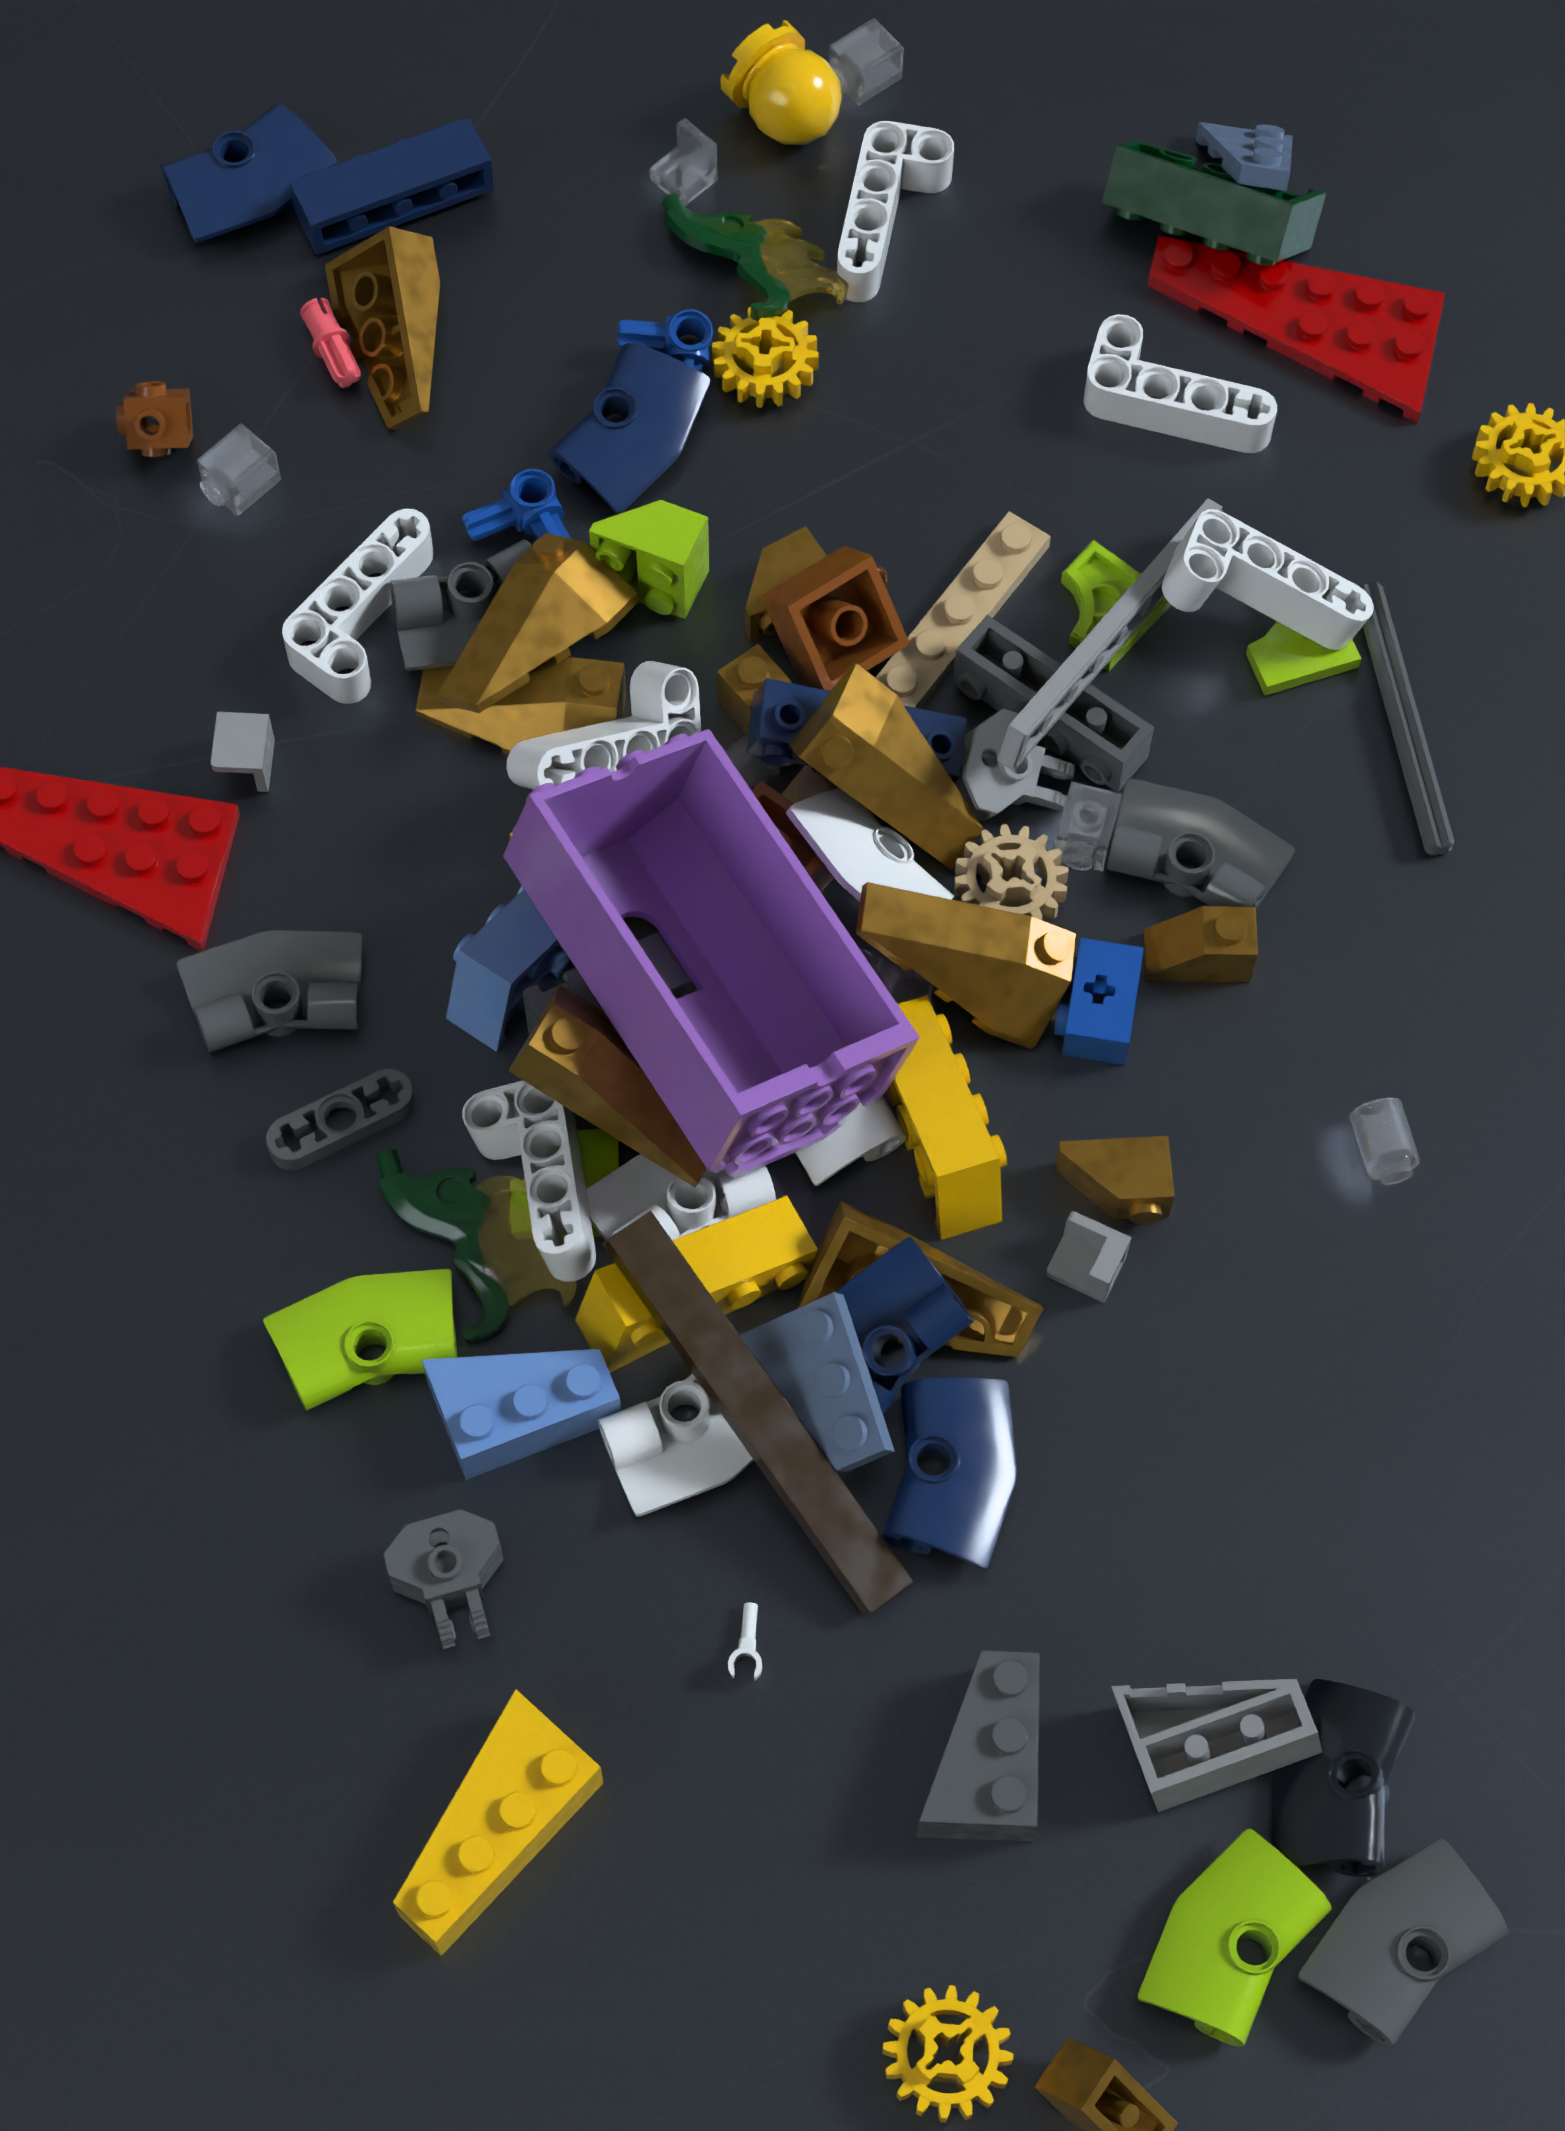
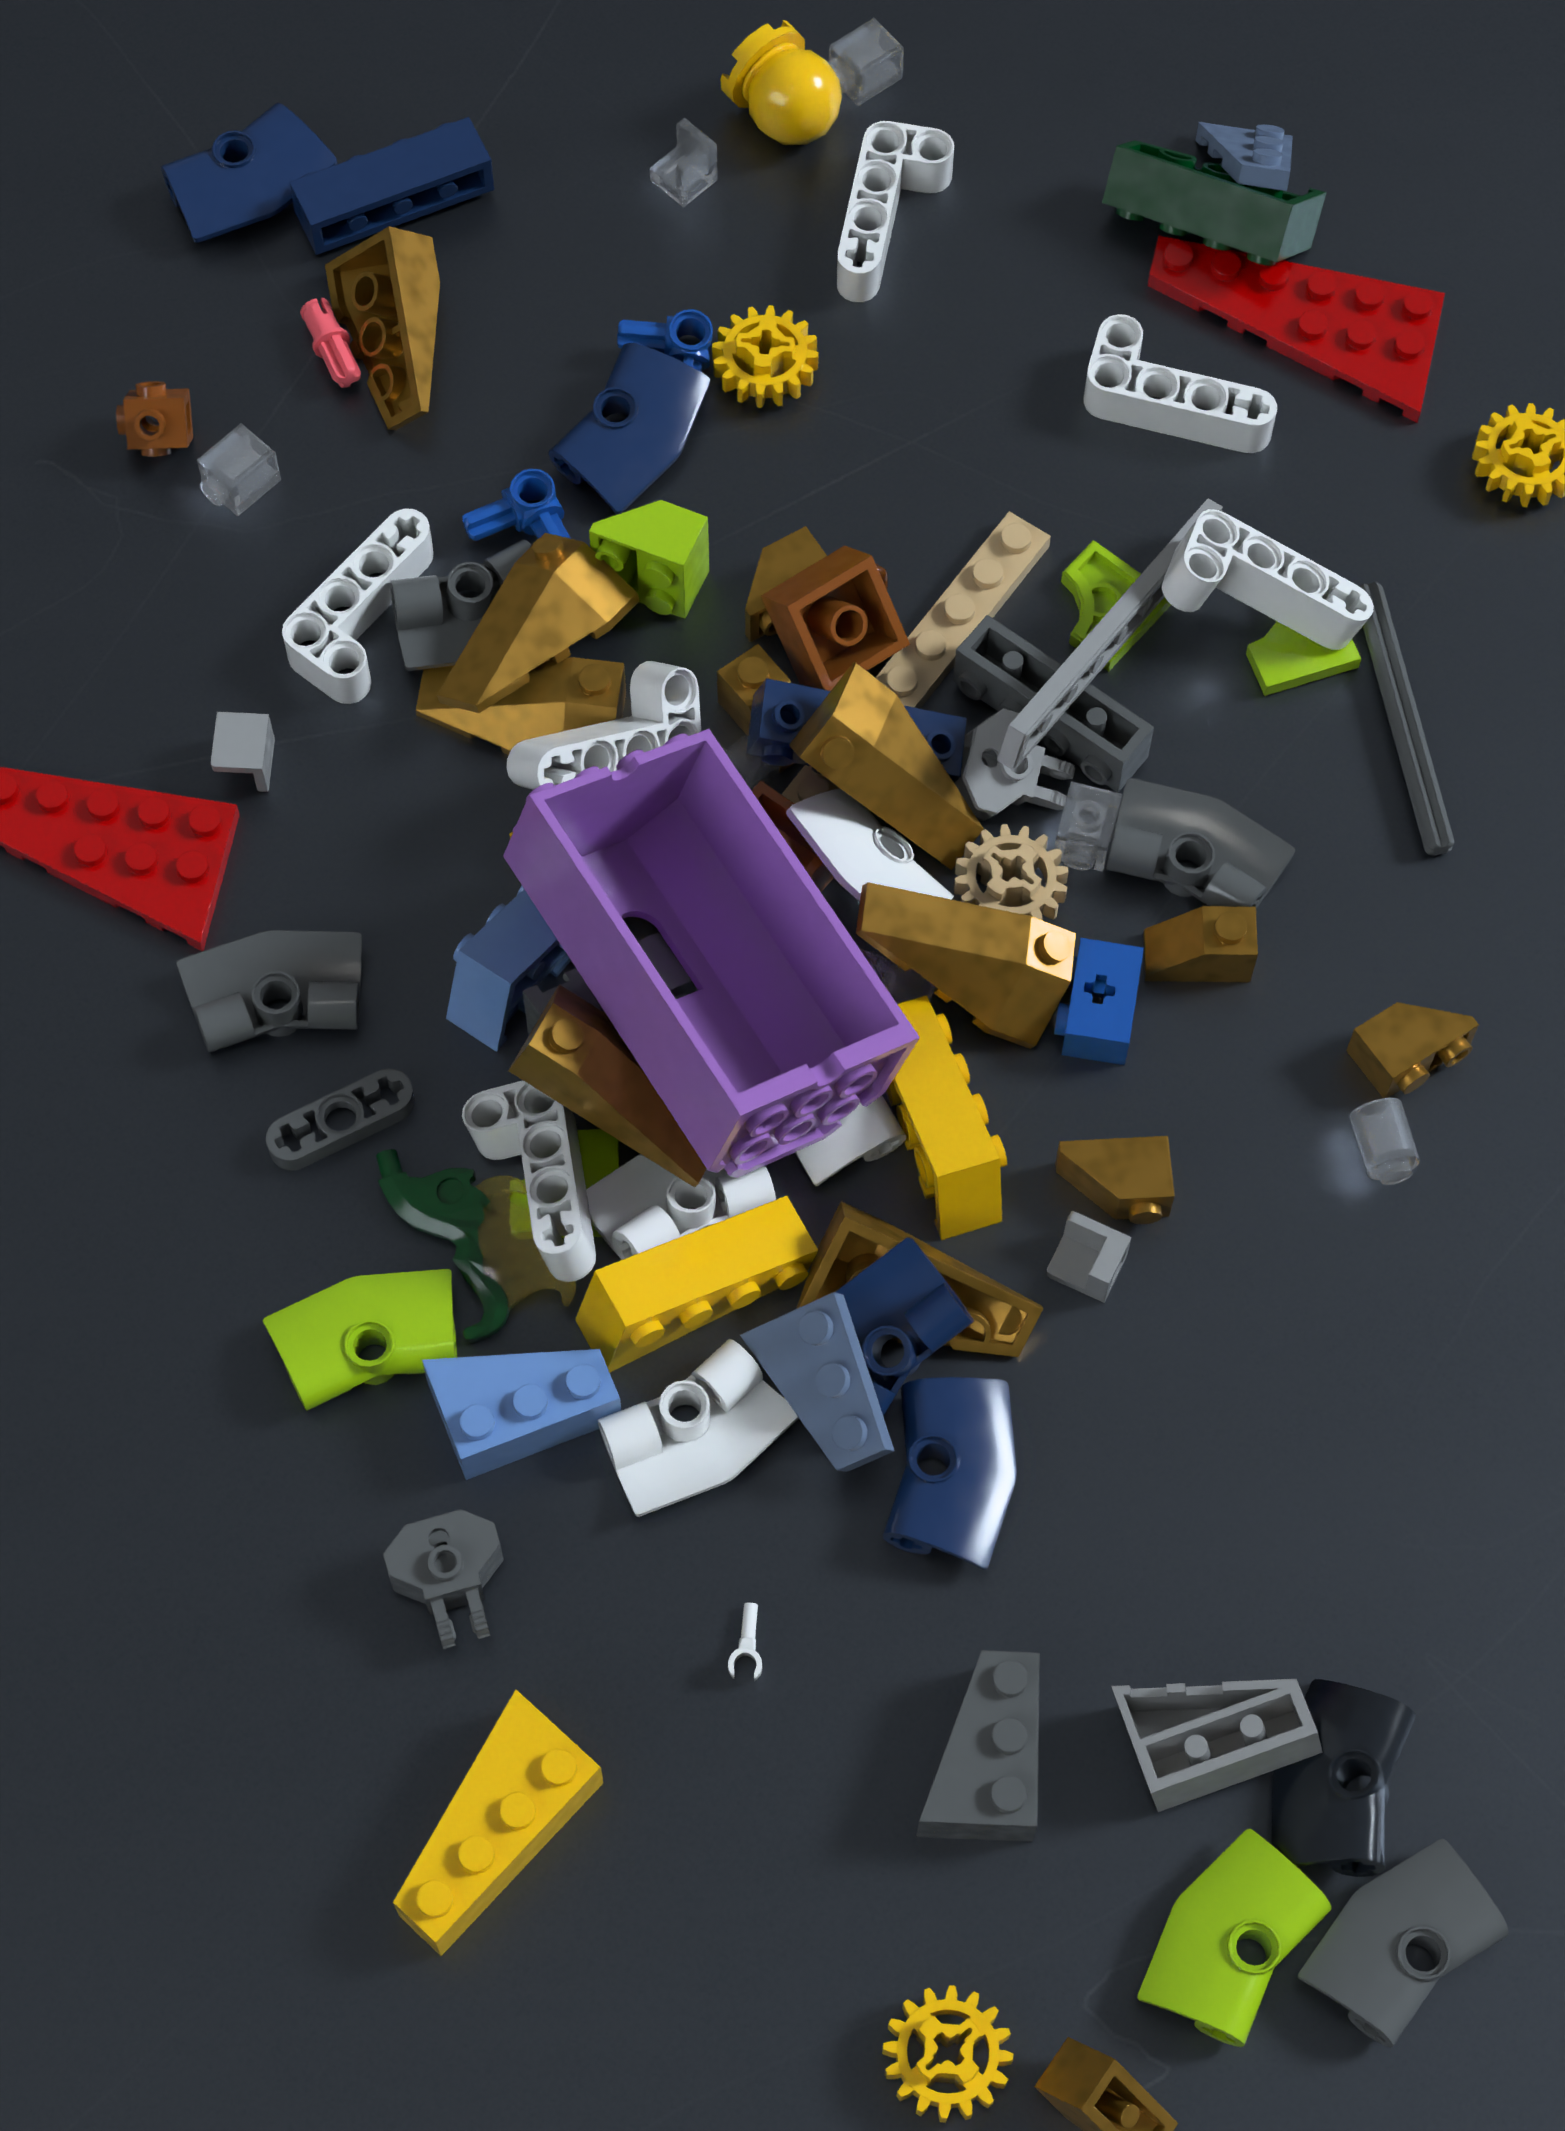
(757, 1413): dark brown tile -> none
(764, 254): piece -> none
(1407, 1043): none -> pearl gold slope

